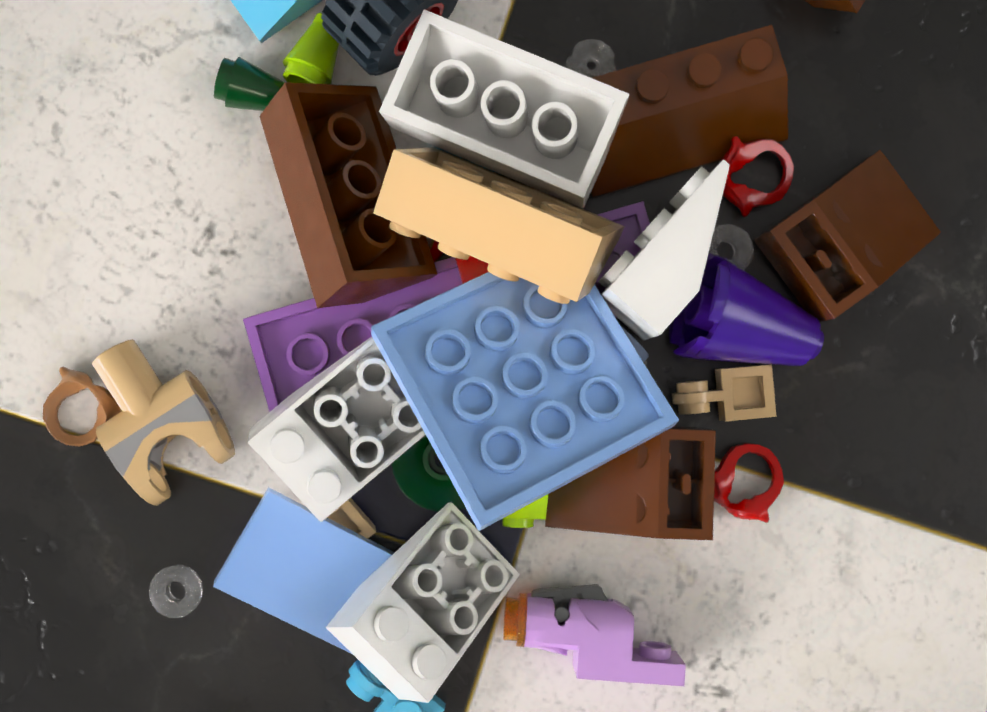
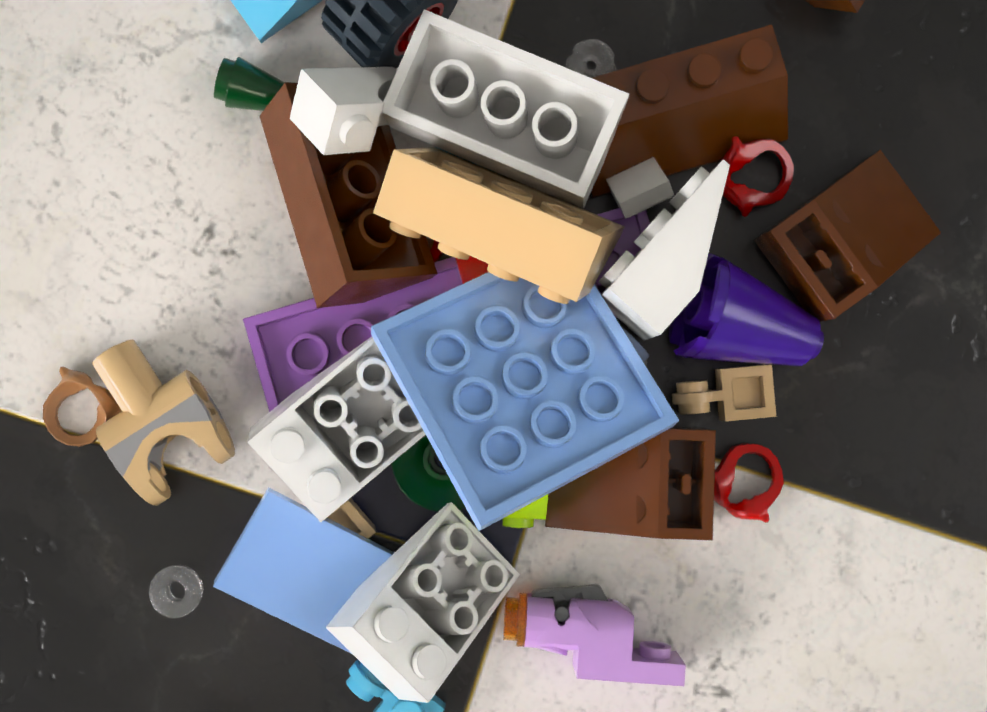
(312, 56): lime cone -> none
(341, 106): none -> white arch
(640, 187): none -> white tile
(738, 240): clear plate -> none

